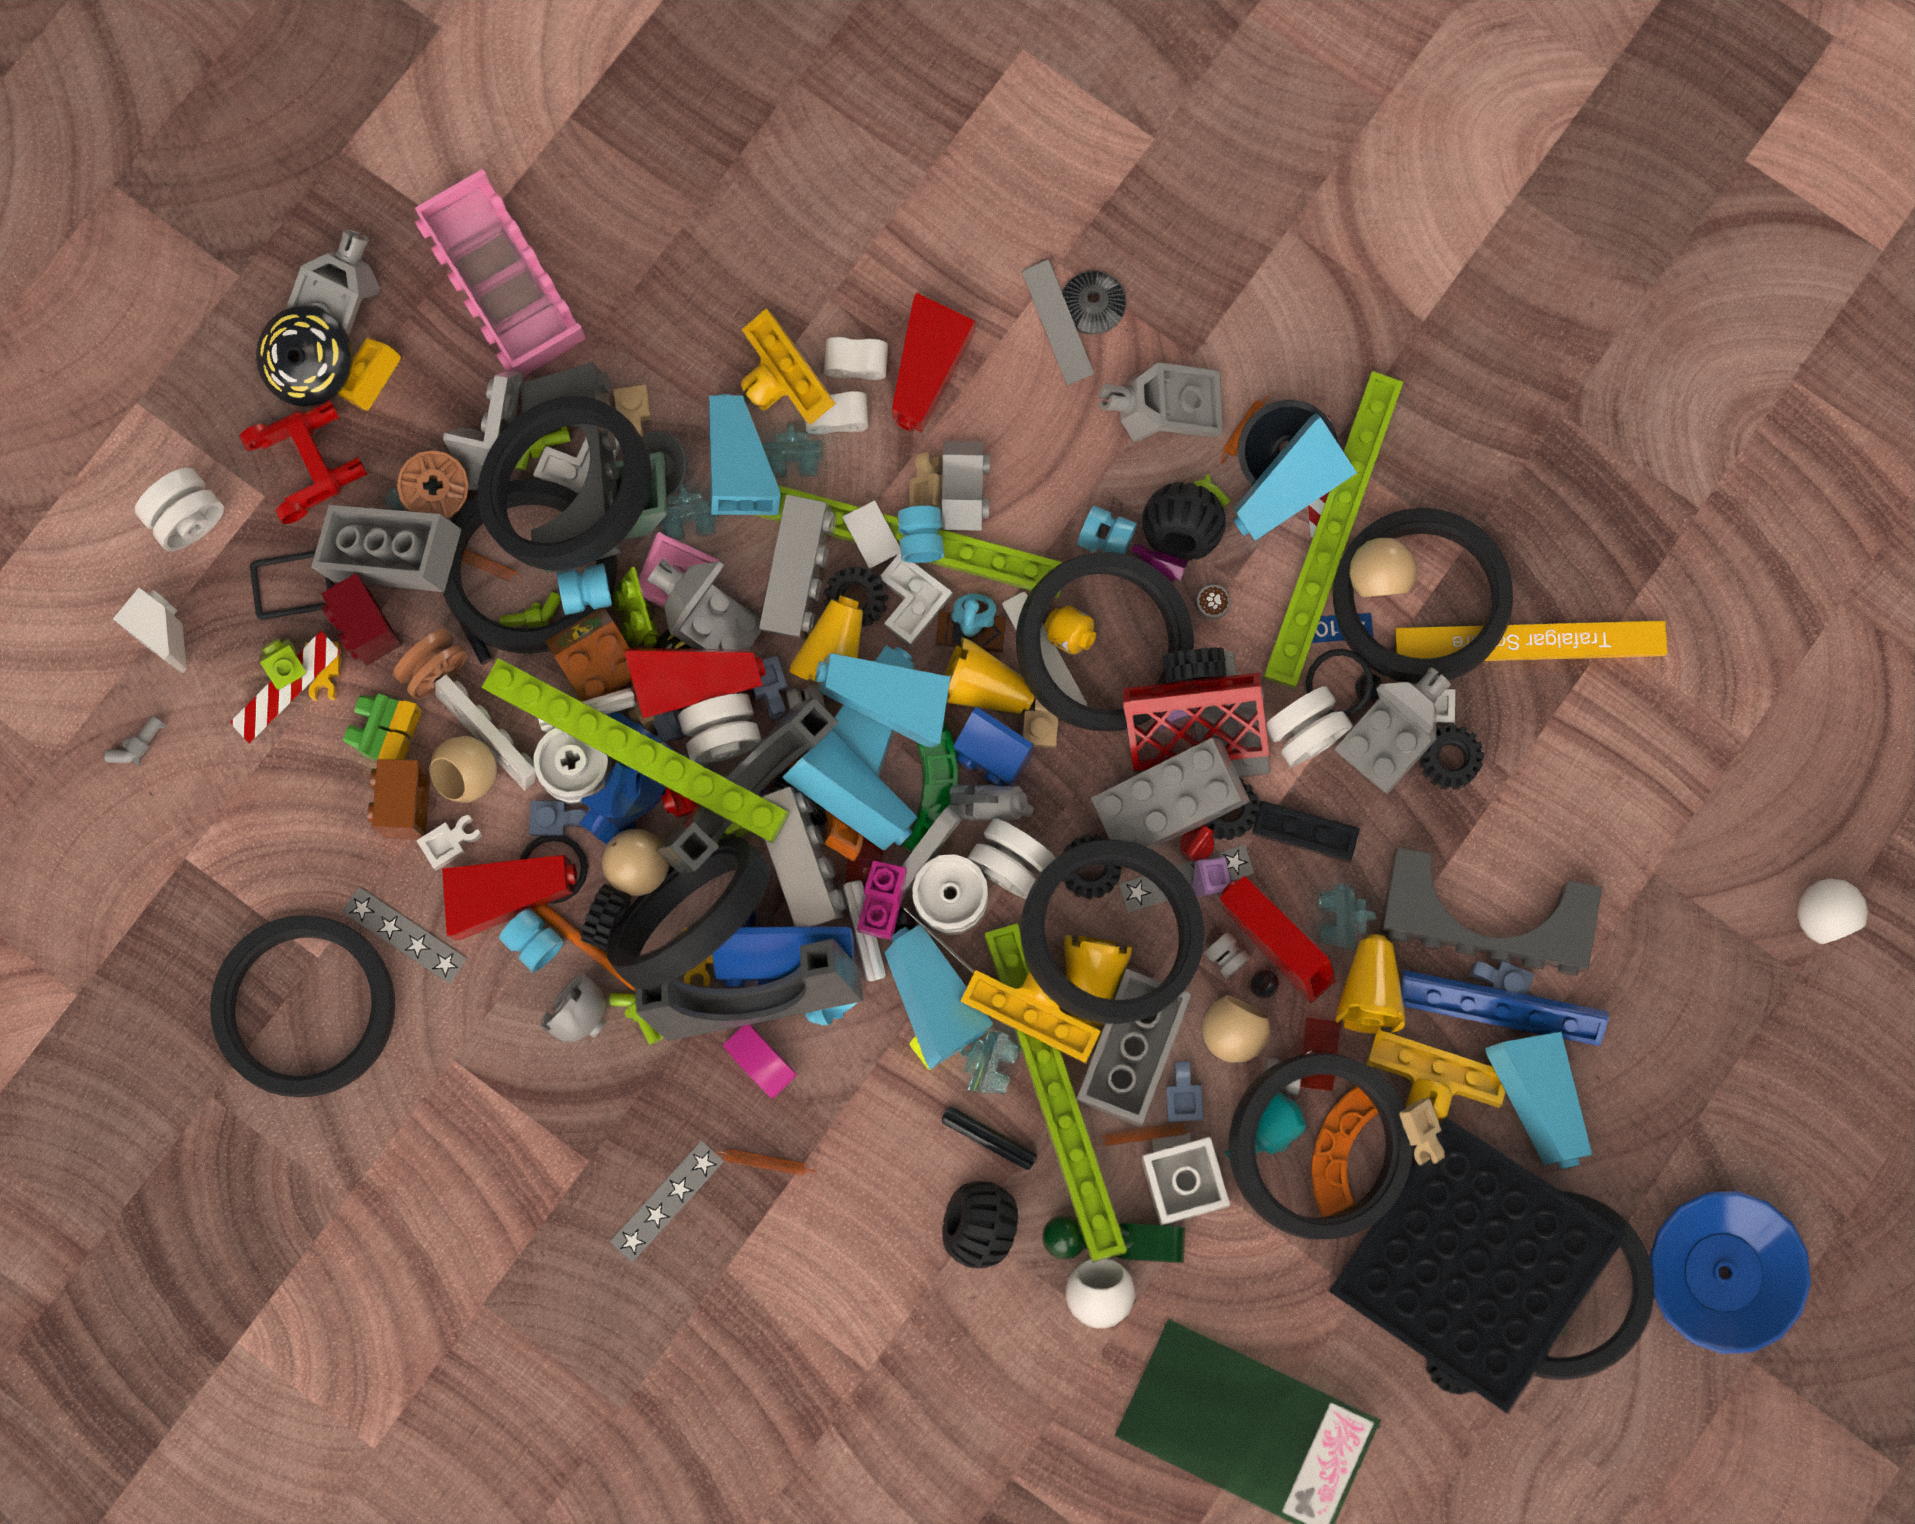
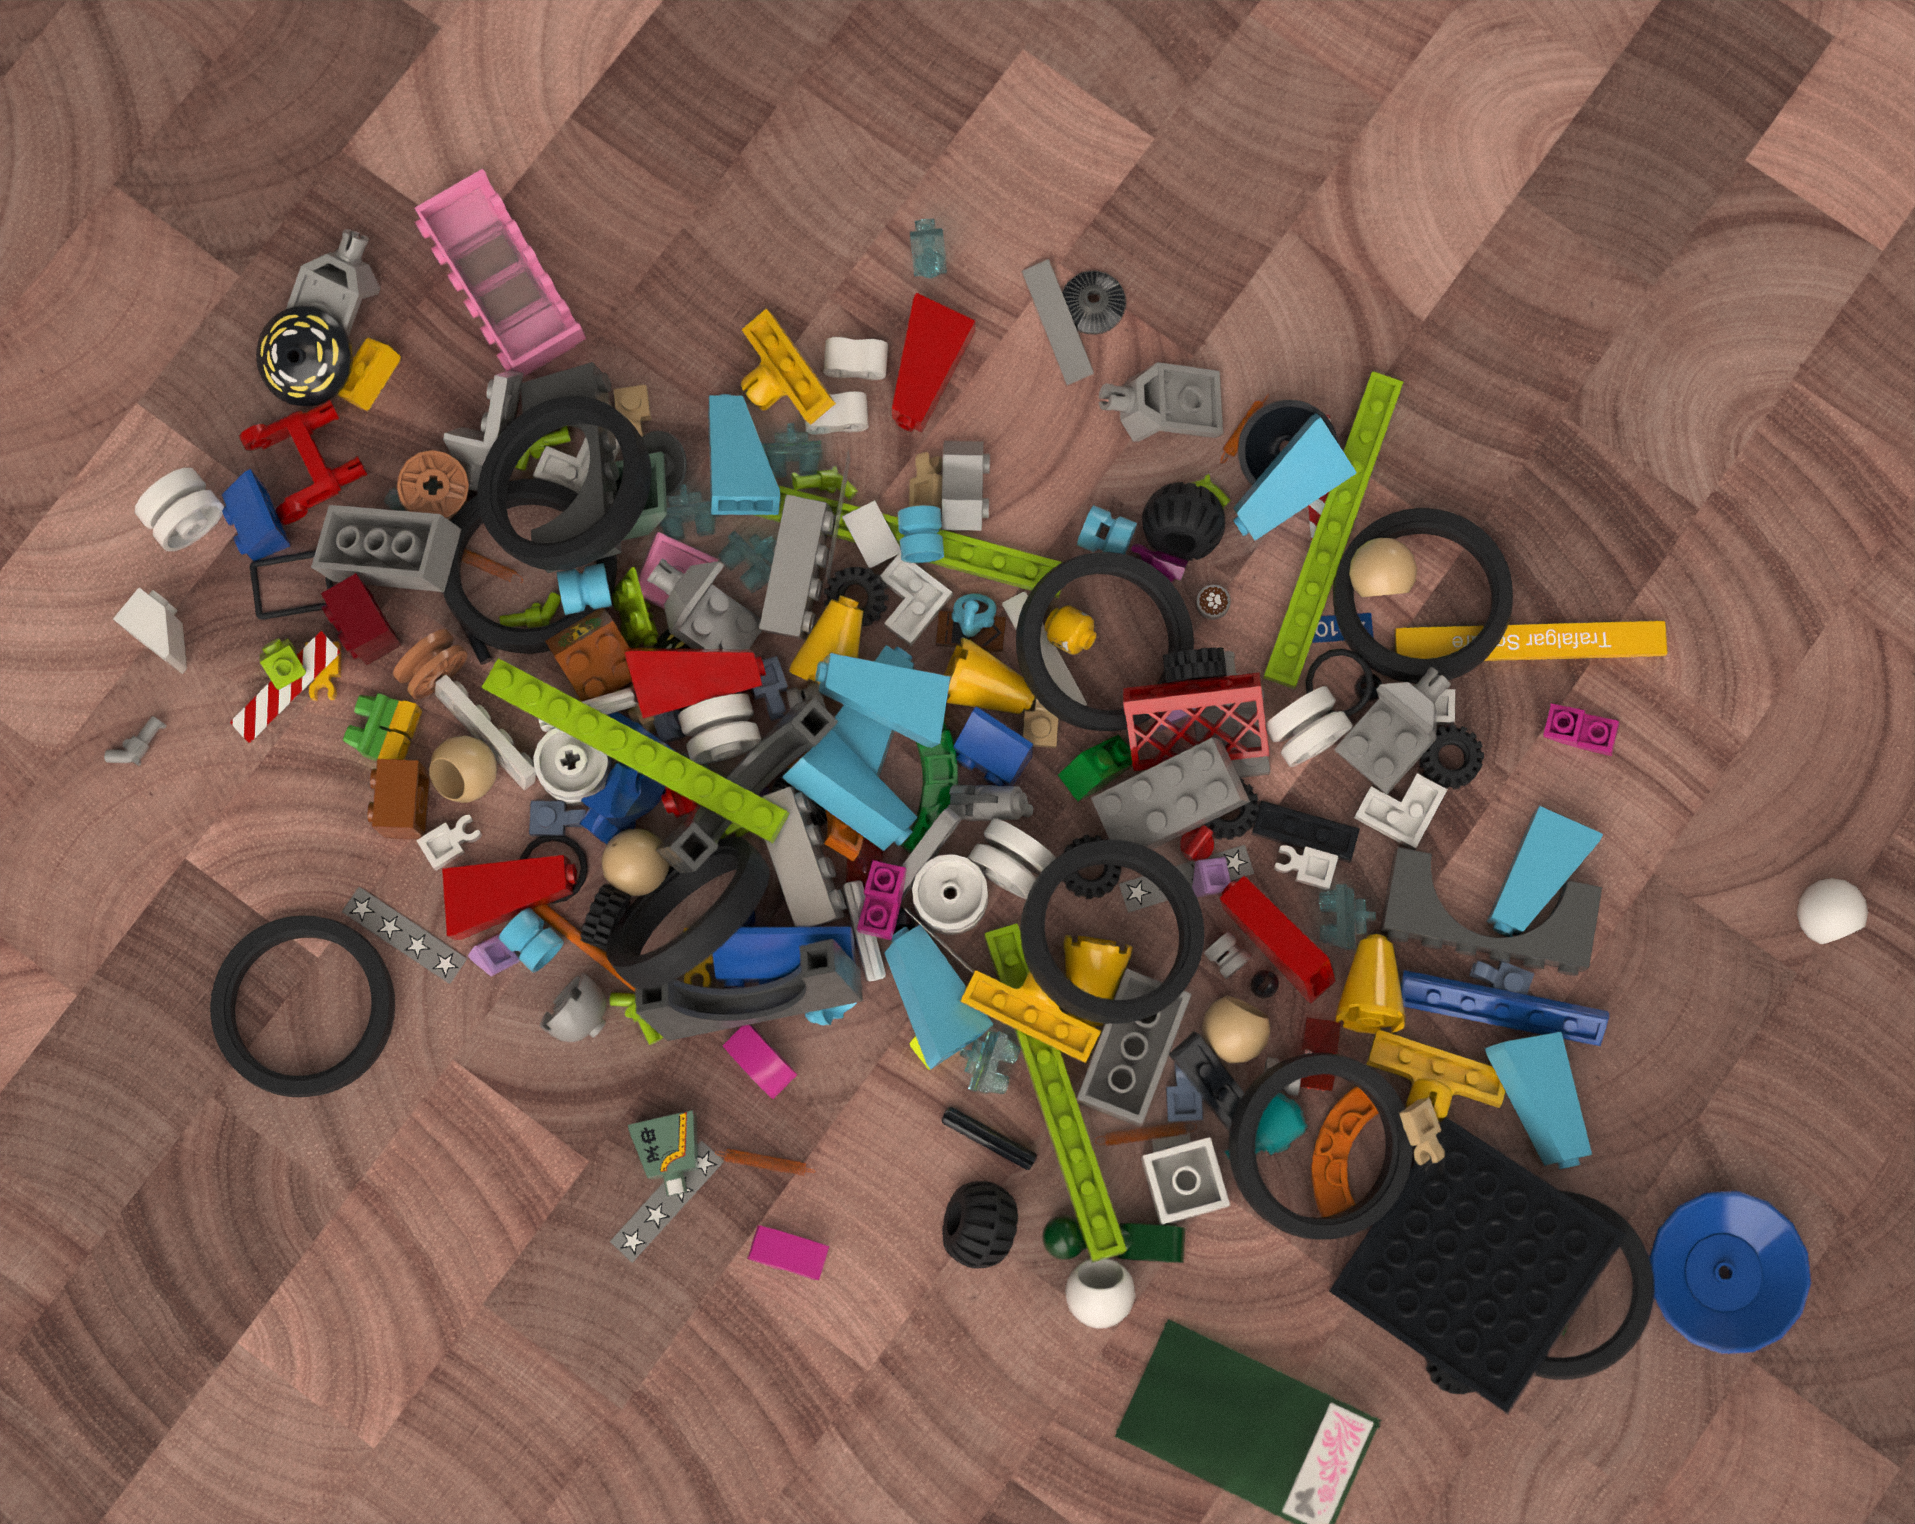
(254, 518): none -> blue slope
(493, 956): none -> lavender slope
(667, 1148): none -> sand green torso
(739, 550): none -> clear light blue hips
(788, 1252): none -> dark pink slope
(824, 480): none -> lime piece
(838, 515): none -> light grey sticker
(927, 249): none -> clear light blue hips
(1096, 767): none -> green slope
(1208, 1077): none -> black tile
(1312, 868): none -> white plate
(1406, 819): none -> white plate
(1542, 864): none -> medium azure slope
(1581, 730): none -> dark pink slope

